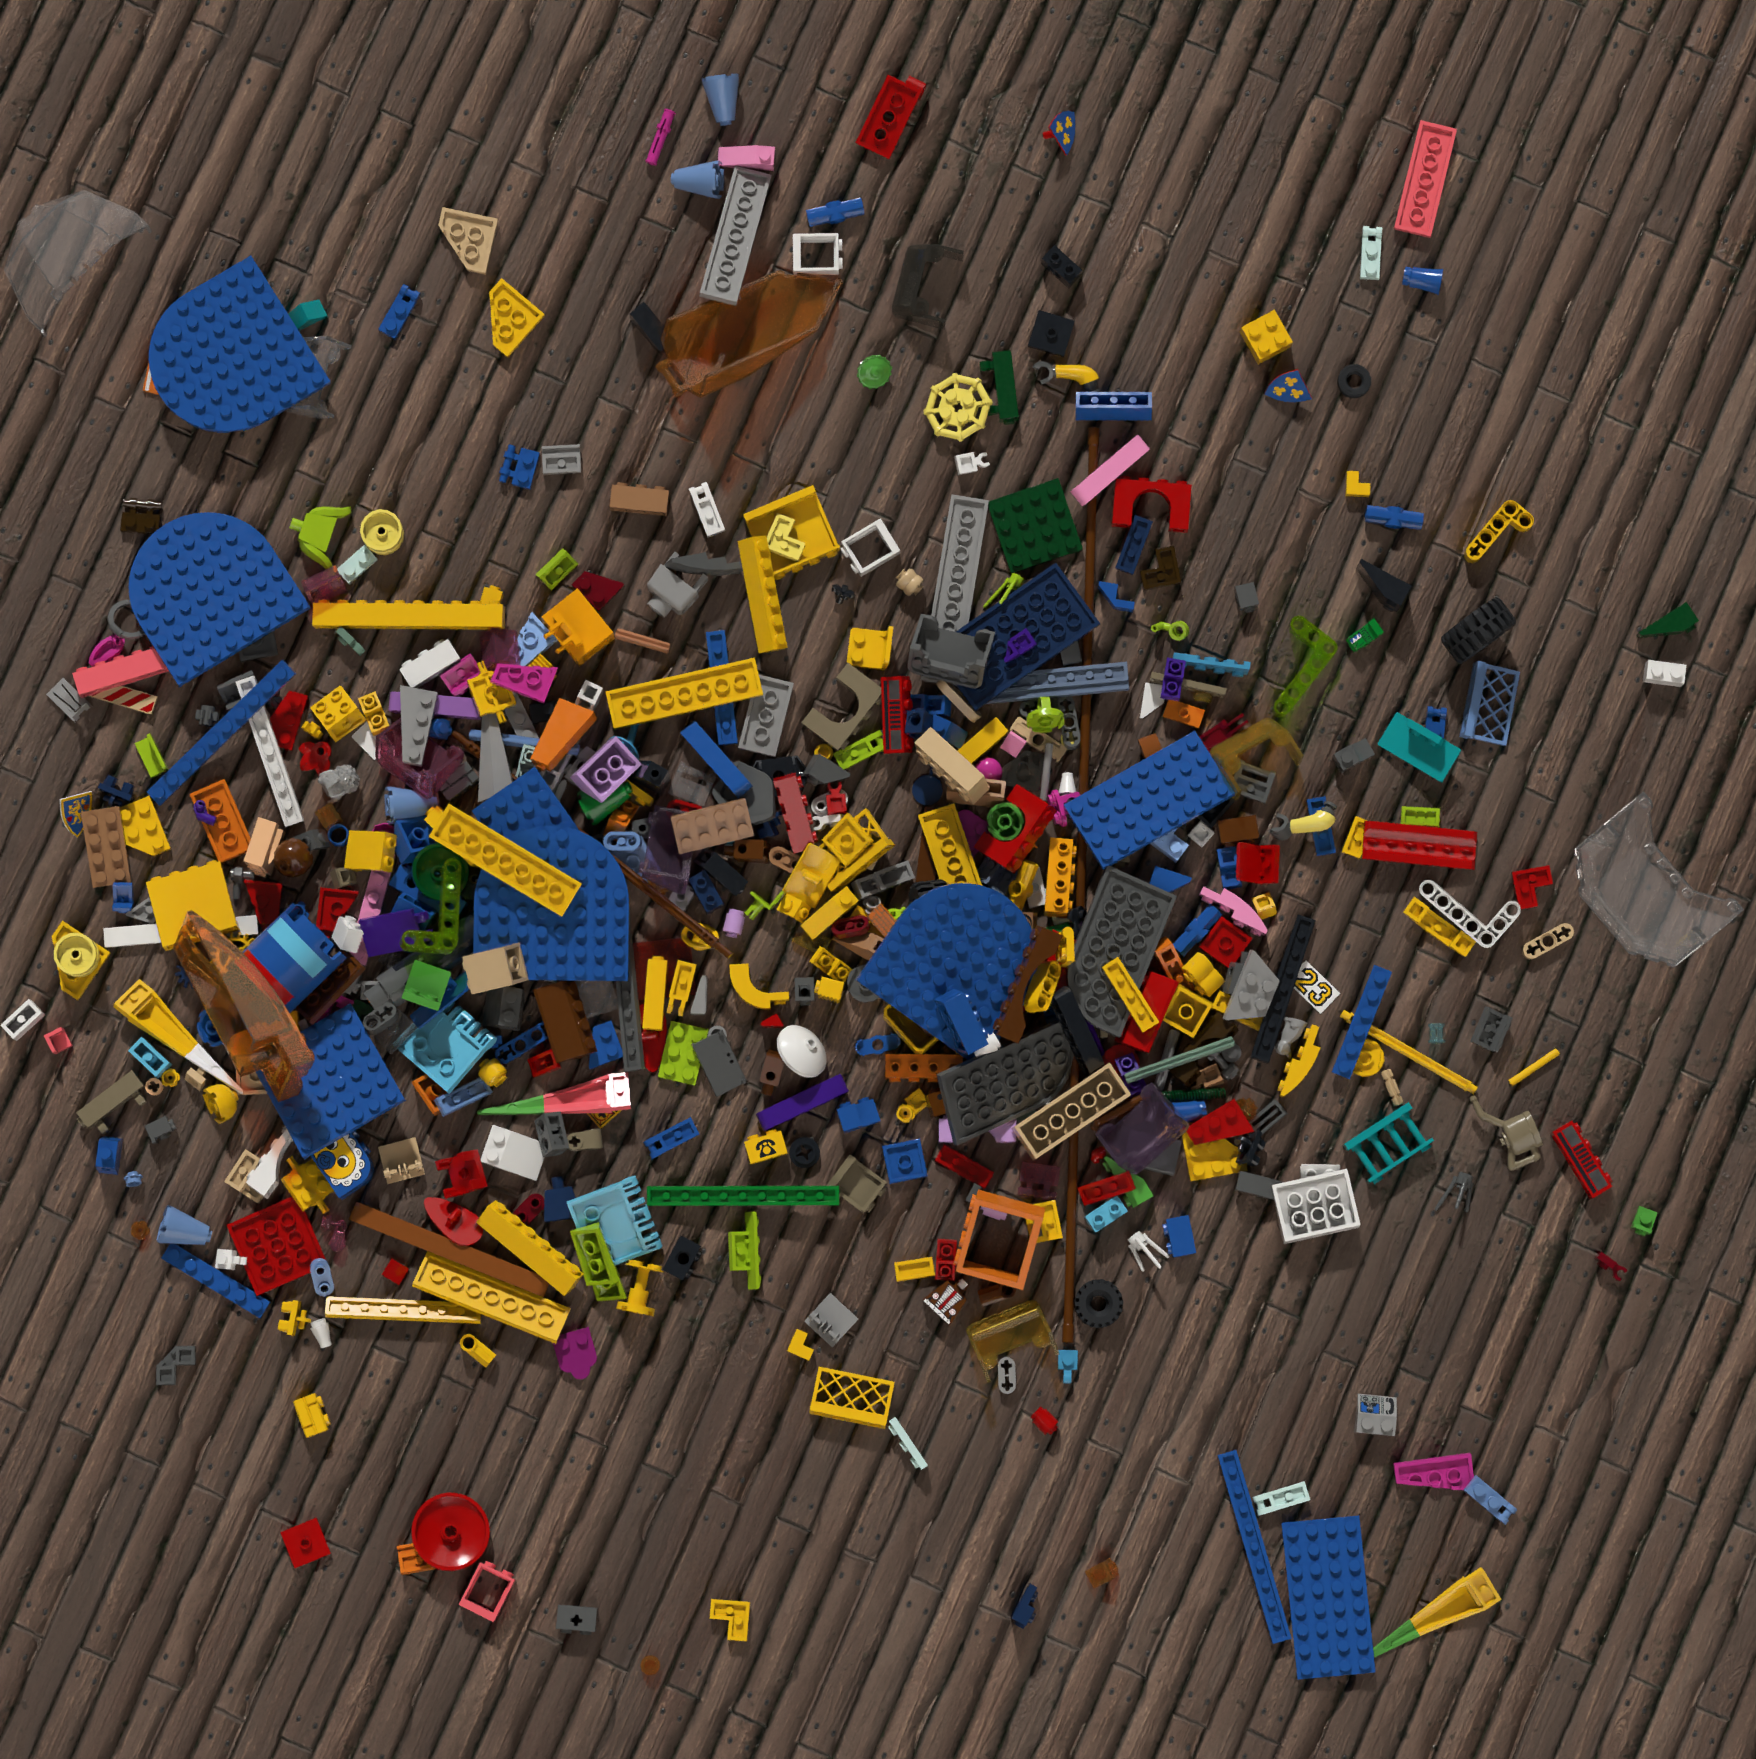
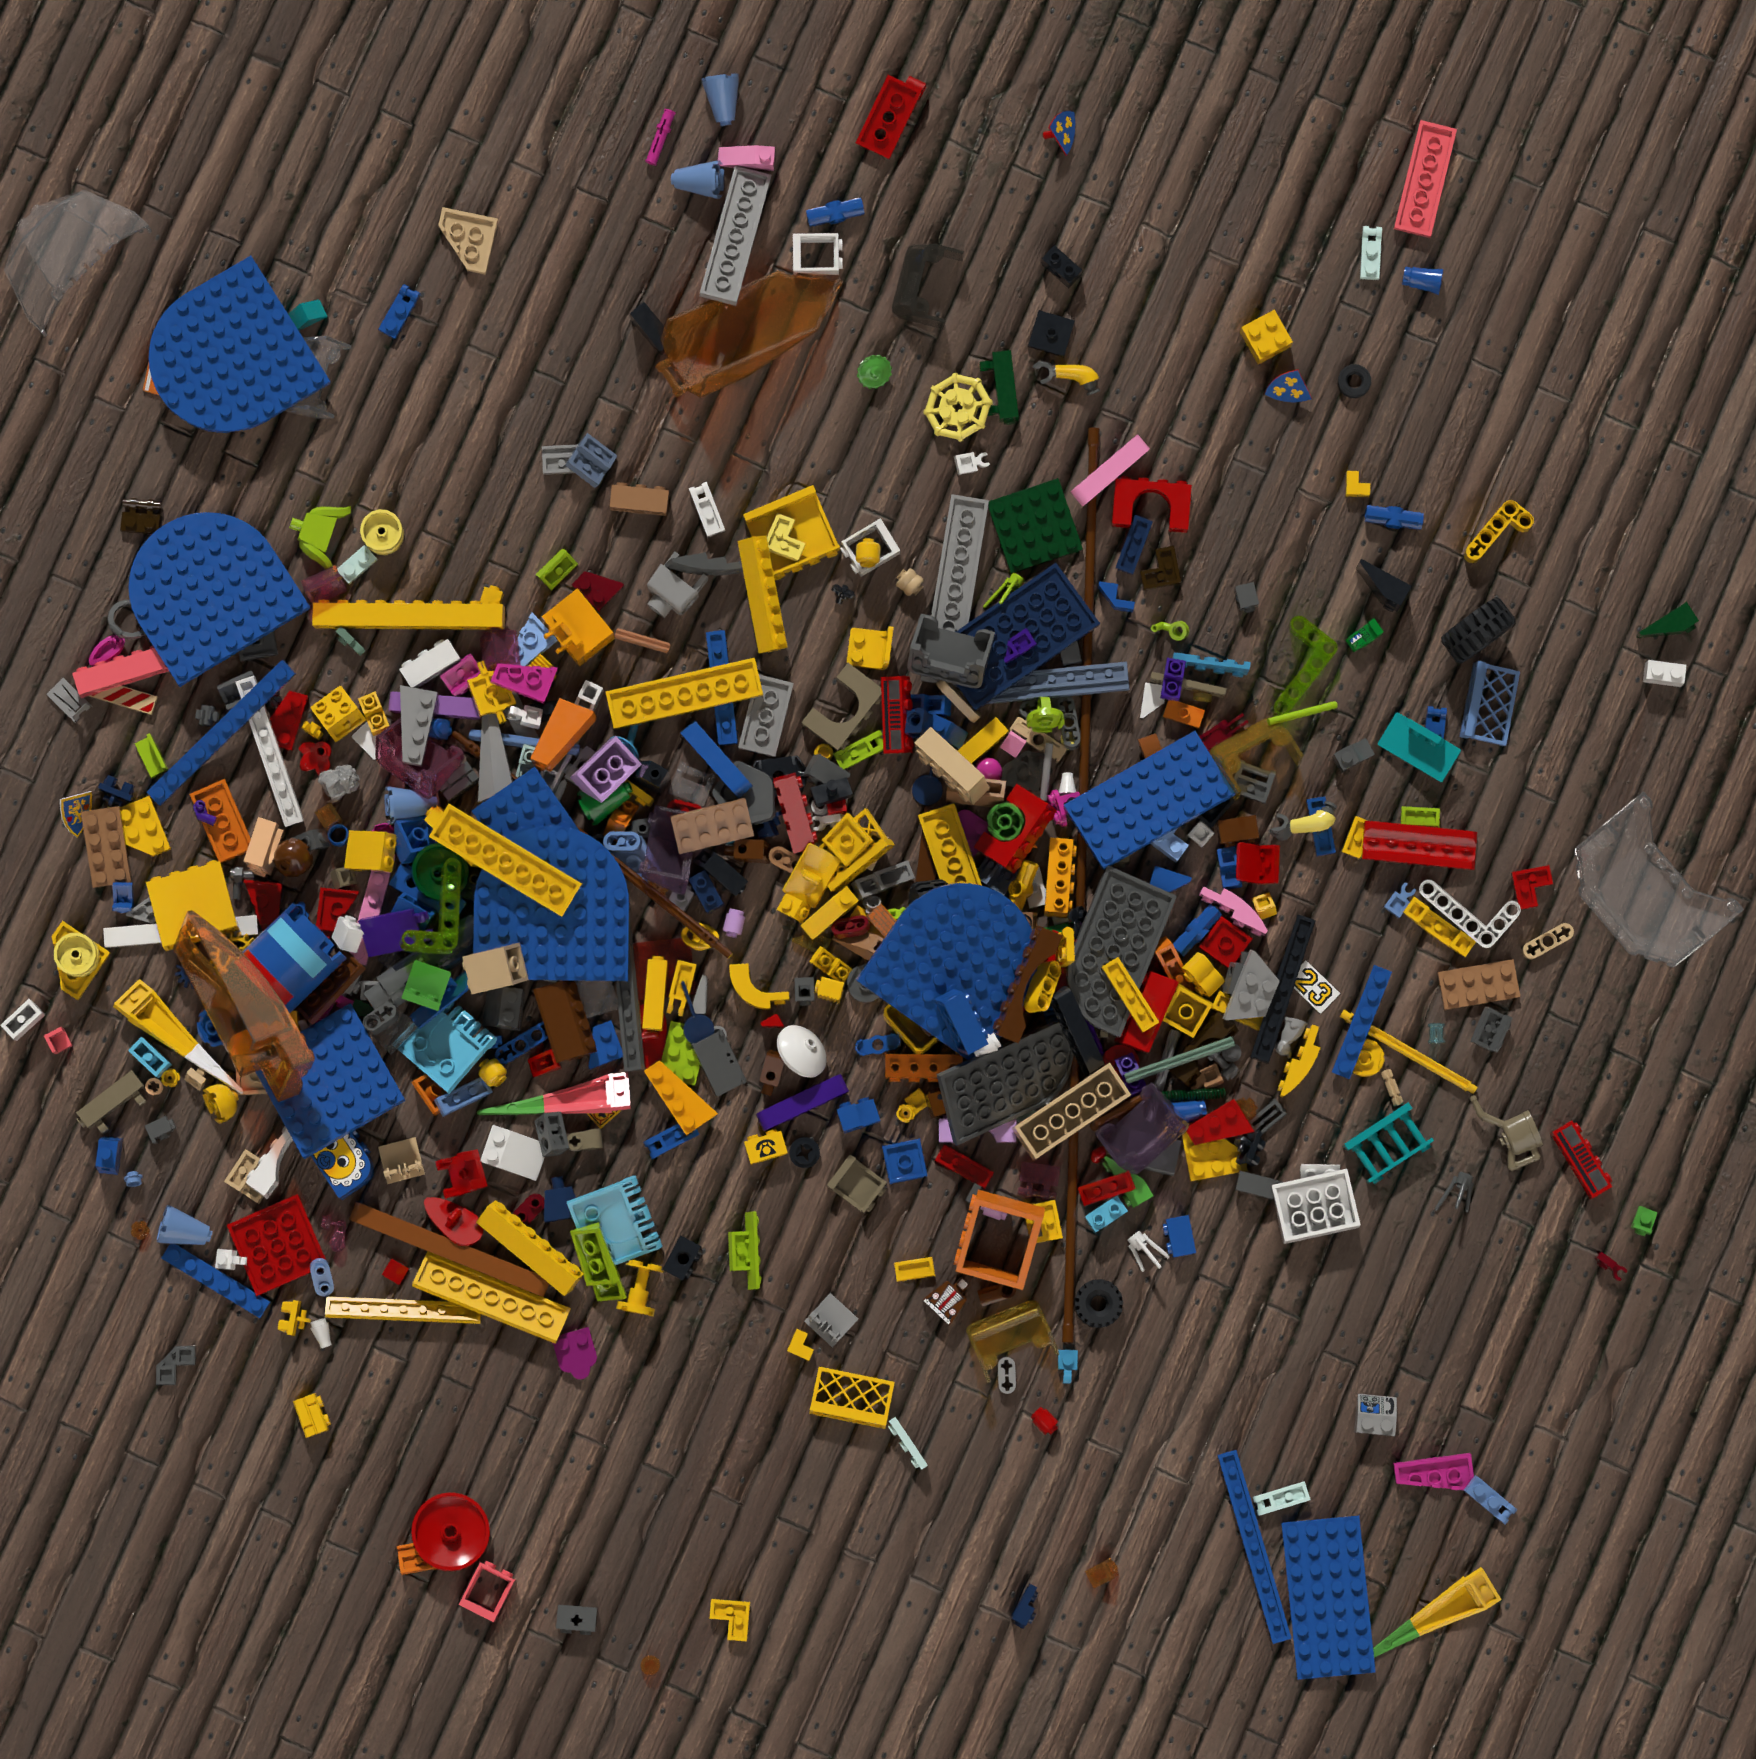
(305, 1542): red plate -> none
(307, 1185): yellow plate -> none
(478, 1351): yellow piece -> none
(511, 317): yellow plate -> none
(525, 467): blue plate -> none
(528, 715): none -> white plate
(591, 460): none -> sand blue slope
(680, 1099): none -> light orange wing
(698, 1025): none -> dark blue piece
(742, 1195): green plate -> none
(760, 903): lime bracket -> none
(831, 792): none -> black tile
(868, 553): none -> yellow head
(945, 1259): red slope -> none
(1113, 405): blue brick -> none
(1302, 713): none -> lime bar
(1398, 902): none -> medium blue plate
(1478, 984): none -> medium nougat plate
(1533, 1067): yellow piece -> none

